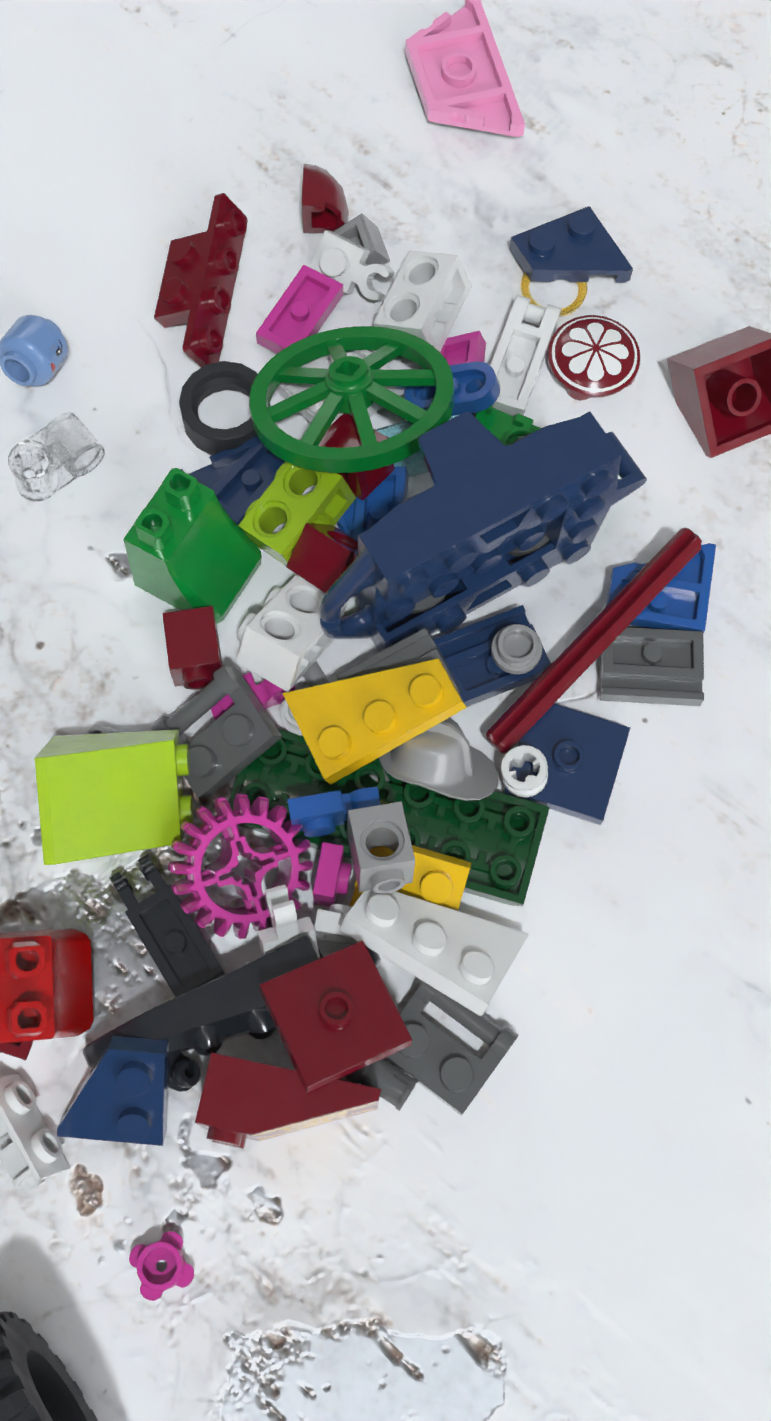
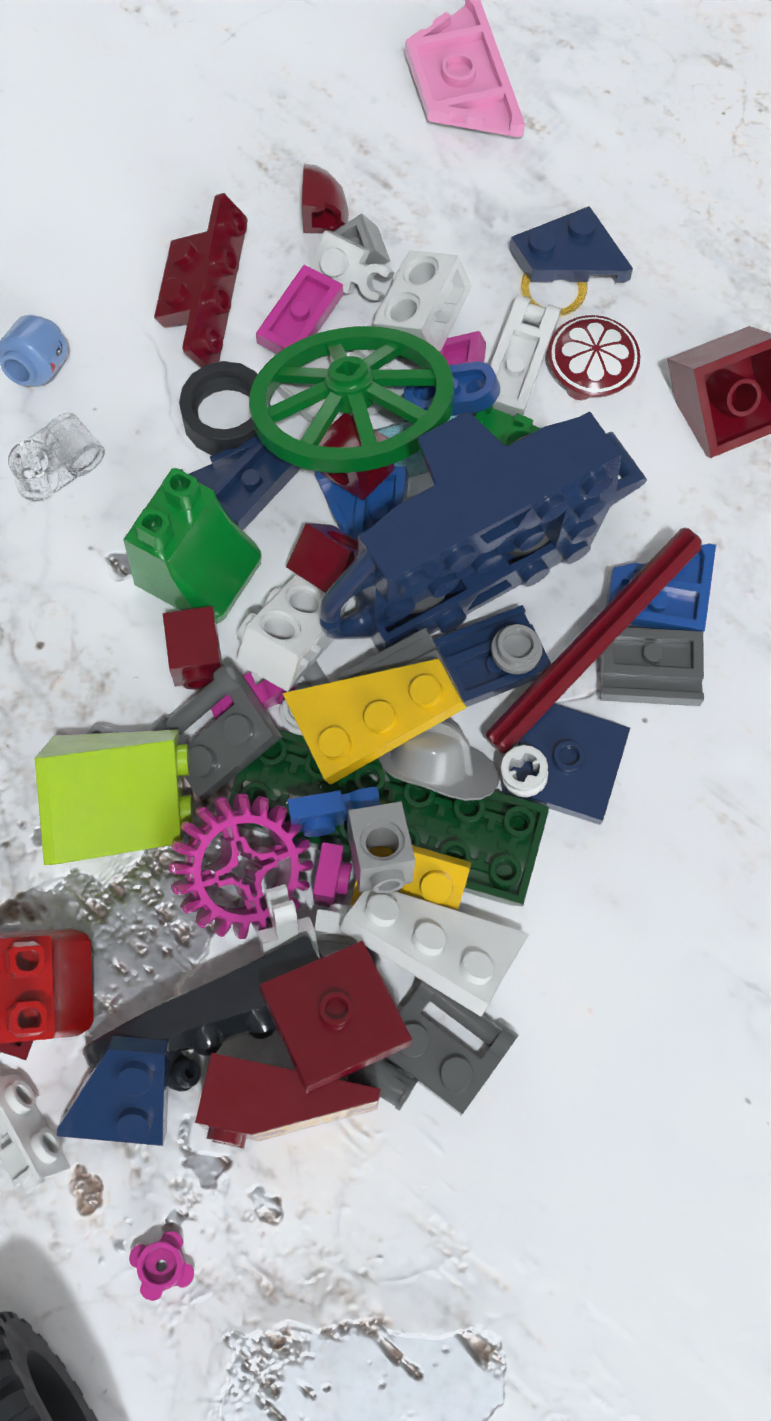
(168, 932): black hinge -> none
(286, 504): lime brick -> none

